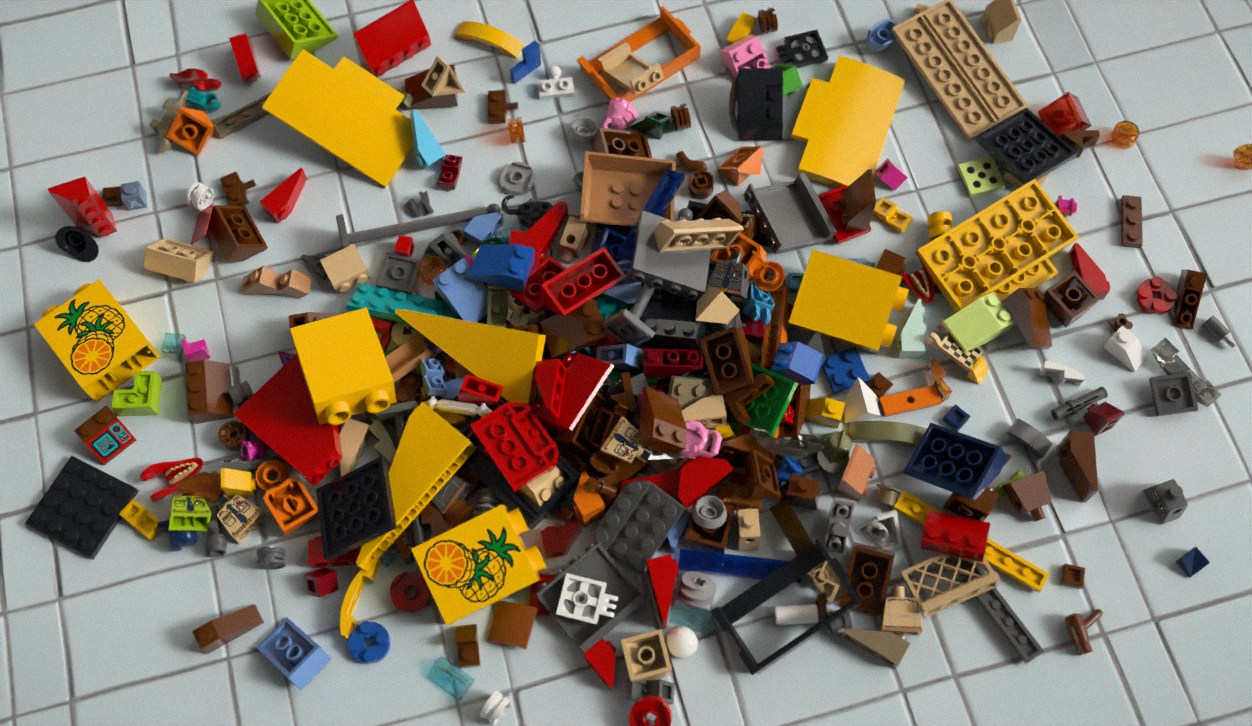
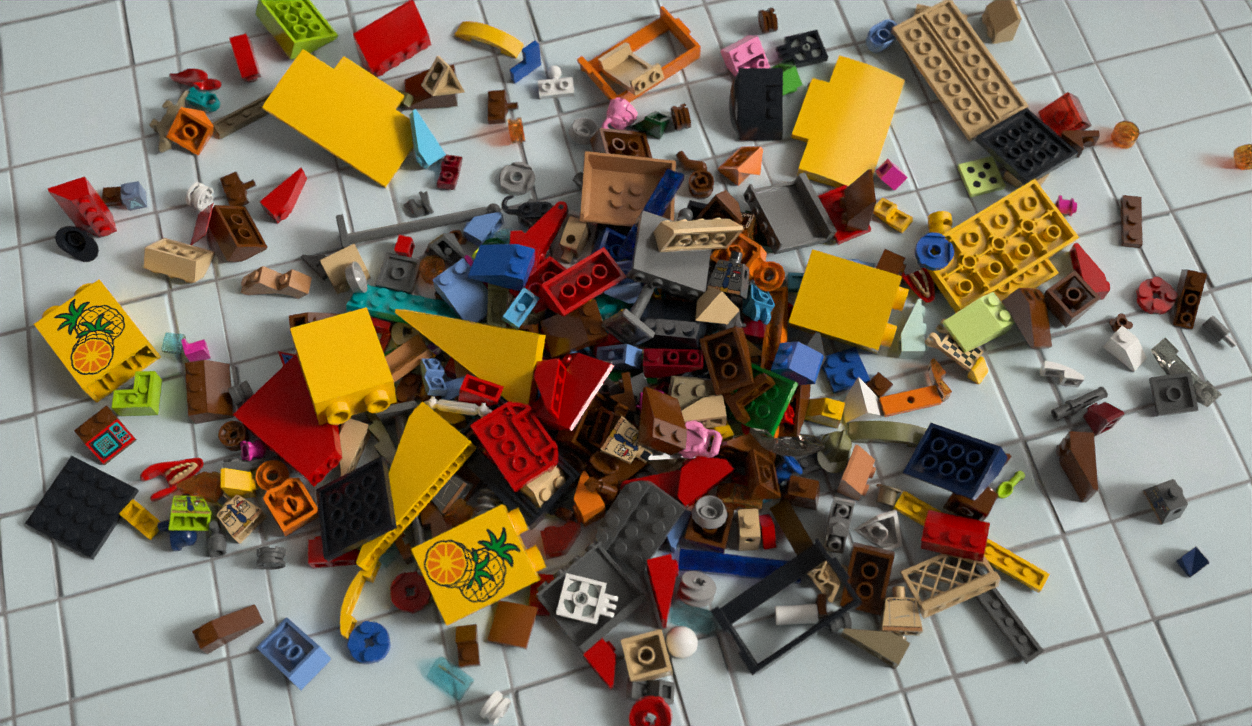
(321, 582): dark red panel -> none
(356, 278): none -> light grey hat
(520, 308): none -> dark azure slope
(742, 27): yellow slope -> none
(767, 531): none -> red piece
(942, 246): none -> blue plate
(956, 418): dark blue tile -> none
(1027, 435): dark grey slope -> none
(1029, 494): reddish brown torso -> none
(1072, 576): reddish brown tile -> none
(1078, 632): reddish brown piece -> none

